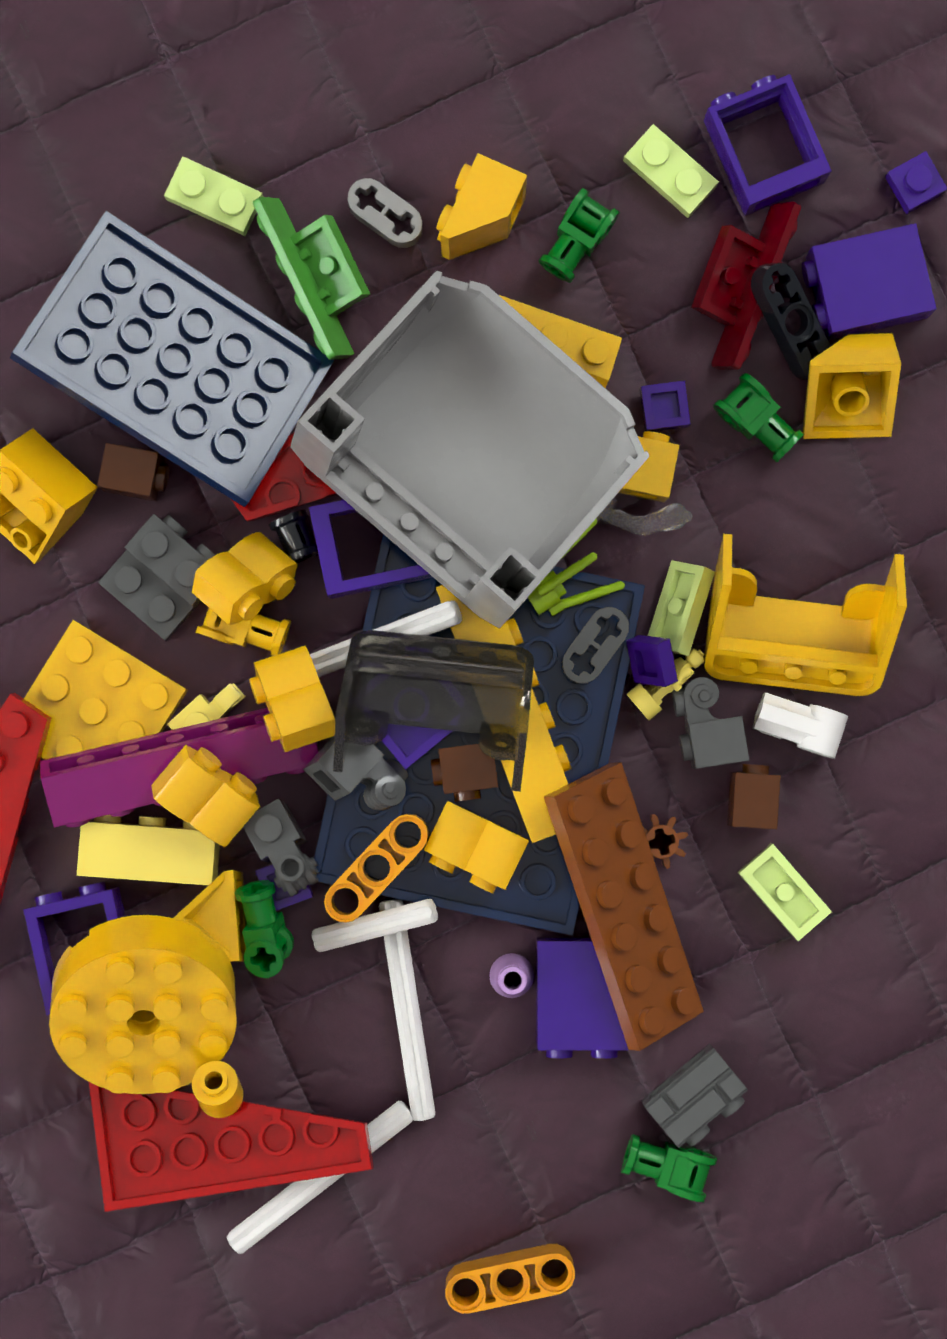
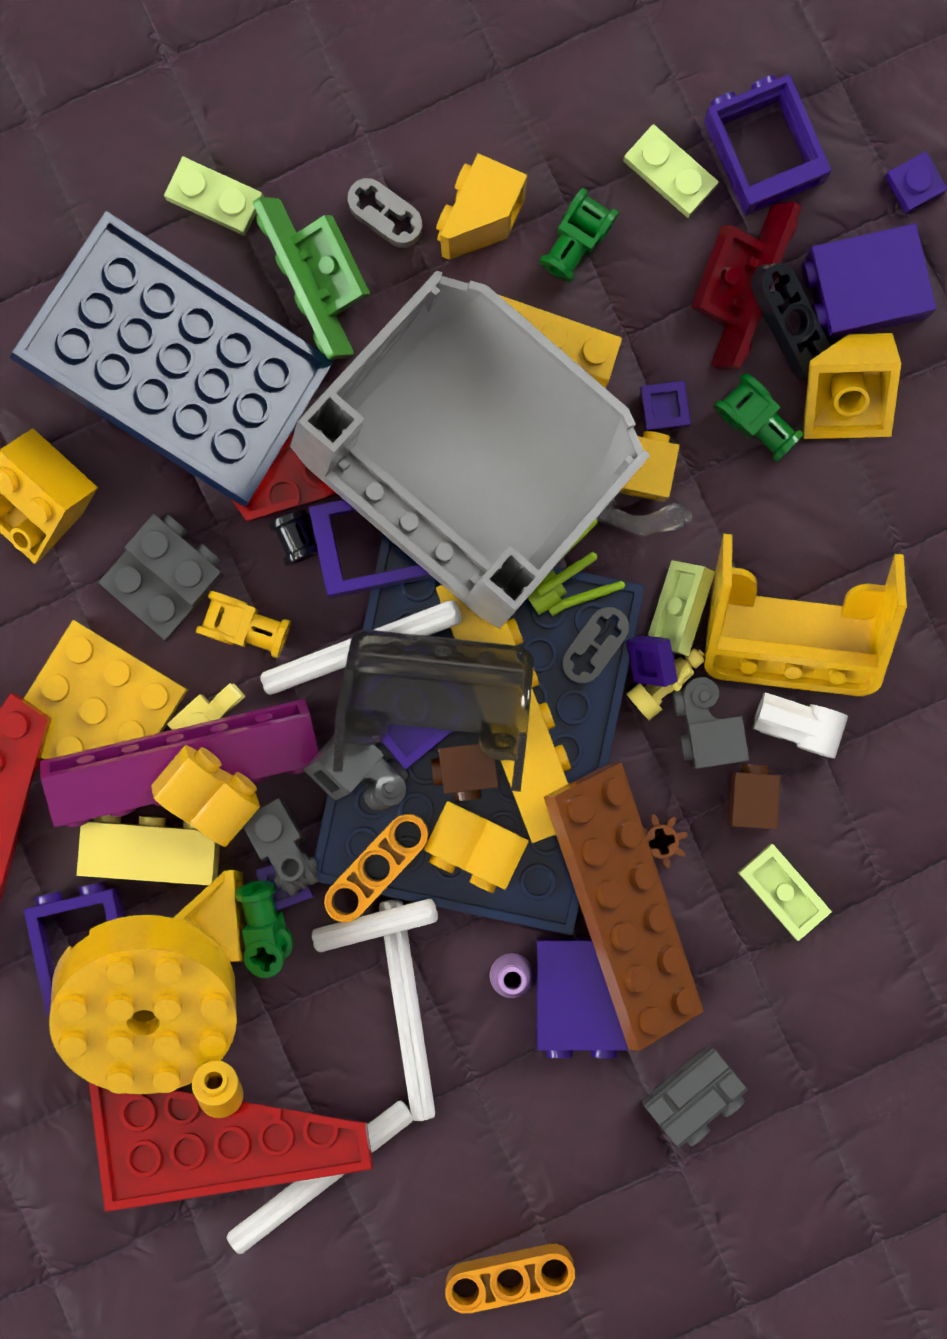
(133, 472): reddish brown brick -> none
(245, 578): yellow brick -> none
(294, 699): yellow brick -> none
(673, 1168): green connector -> none

